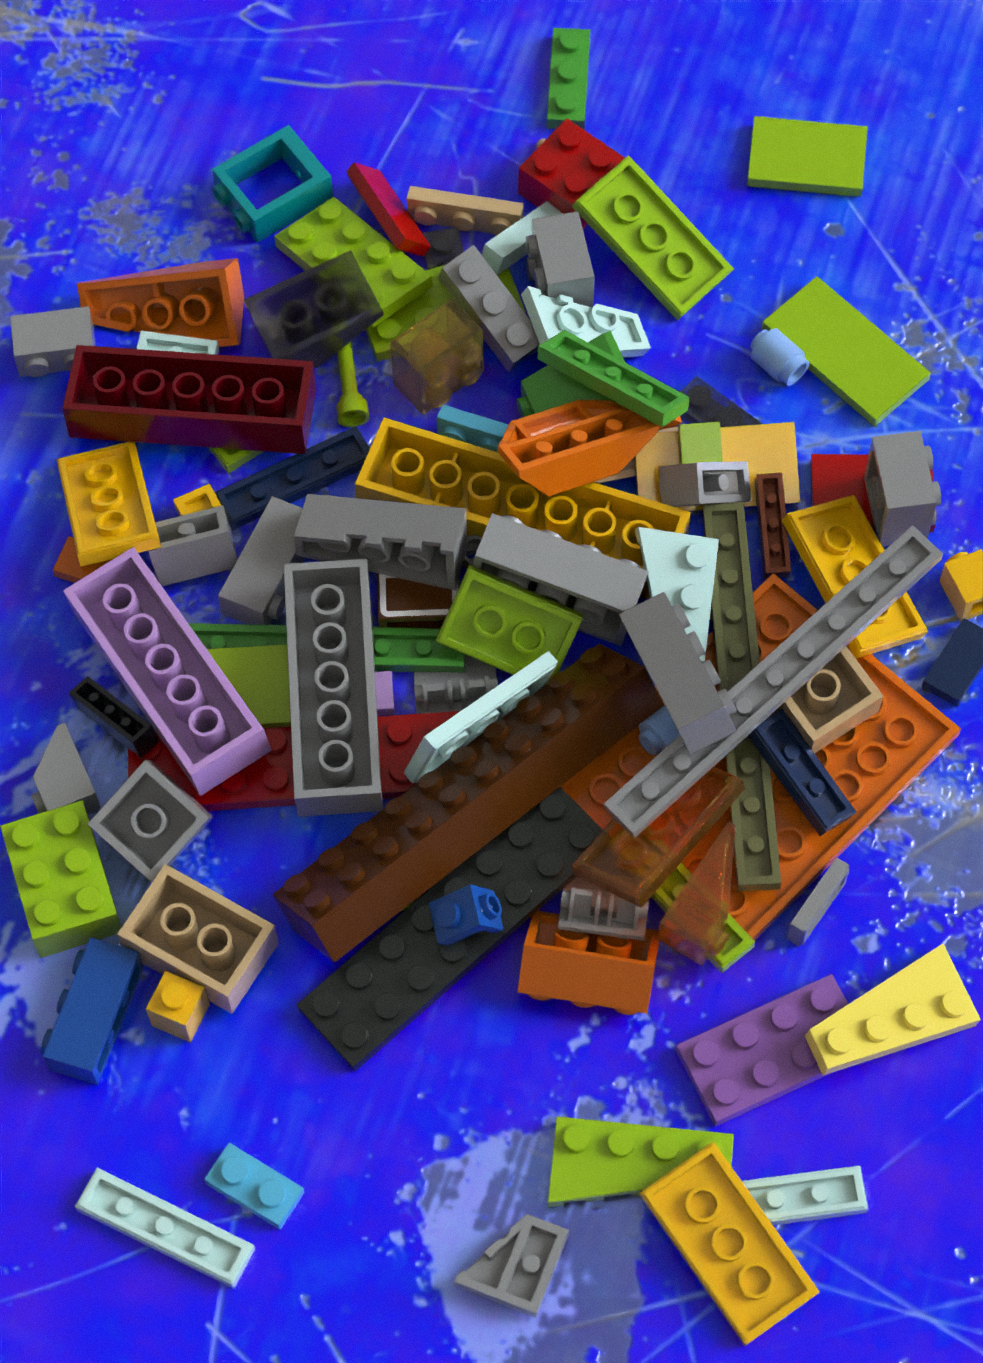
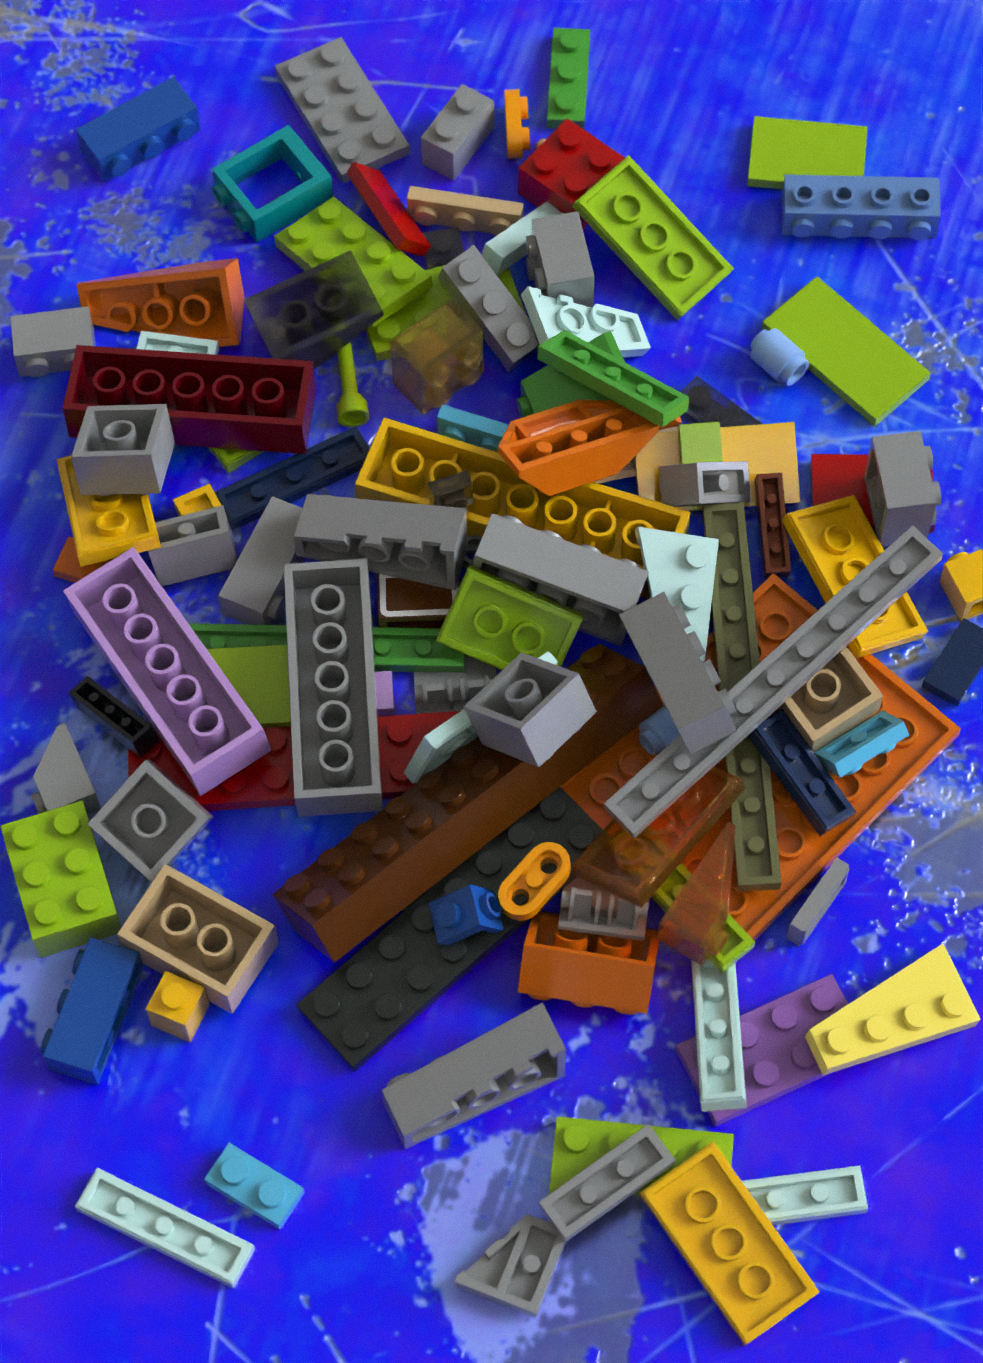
(123, 449): none -> light grey brick
(138, 129): none -> blue brick
(341, 108): none -> light grey plate
(452, 491): none -> clear smoke plate
(457, 132): none -> light grey brick
(476, 1077): none -> light grey wedge
(516, 136): none -> light orange plate
(530, 709): none -> light grey brick
(533, 882): none -> light orange plate
(606, 1183): none -> light grey plate
(718, 1038): none -> light aqua tile
(860, 206): none -> medium blue brick
(862, 743): none -> medium azure plate

